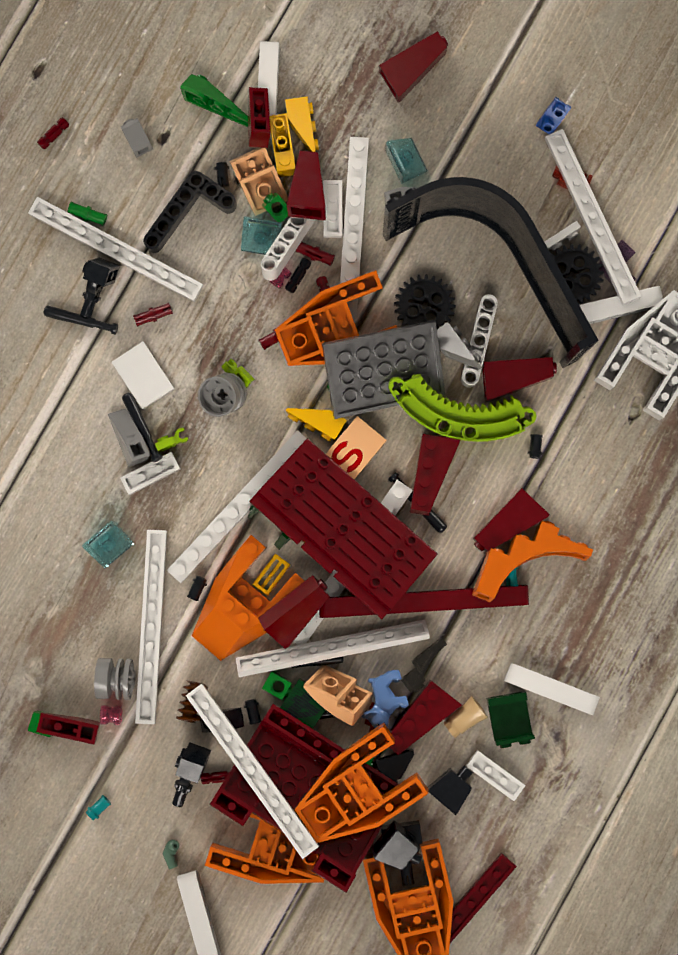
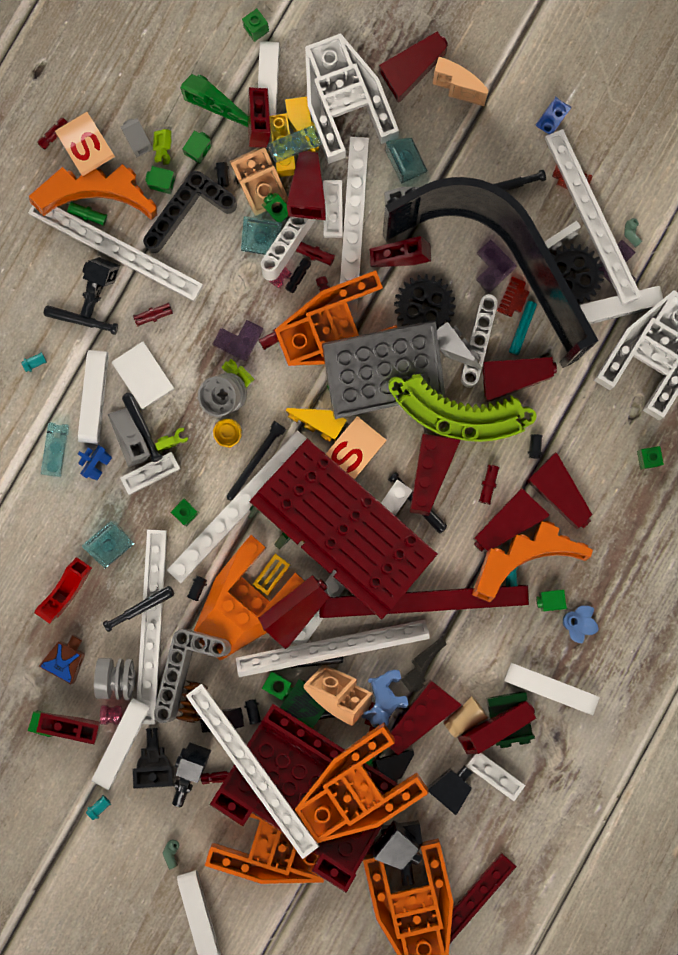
(33, 362): none -> teal pin
(54, 450): none -> clear light blue plate
(64, 660): none -> torso
(65, 187): none -> orange arch
(65, 591): none -> red arch
(84, 143): none -> light nougat slope
(93, 397): none -> white beam
(98, 455): none -> blue hips
(120, 744): none -> white beam
(153, 769): none -> black brick
(155, 599): none -> black piece
(160, 179): none -> green brick
(161, 144): none -> lime plate
(181, 668): none -> light grey beam
(185, 512): none -> green brick
(197, 146): none -> green brick
(227, 432): none -> yellow hair
(241, 345): none -> clear purple plate
(255, 25): none -> green brick
(276, 430): none -> black piece
(293, 144): none -> clear light blue plate
(339, 84): none -> white wedge
(401, 253): none -> dark red slope
(460, 81): none -> light nougat slope
(489, 484): none -> dark red pin
(497, 728): none -> dark red slope
(499, 266): none -> clear purple plate
(518, 299): none -> clear red piece
(520, 181): none -> black piece
(523, 328): none -> teal axle
(551, 600): none -> green brick
(558, 488): none -> dark red slope
(583, 623): none -> medium blue plate
(630, 232): none -> sand green arm
(650, 457): none -> green brick

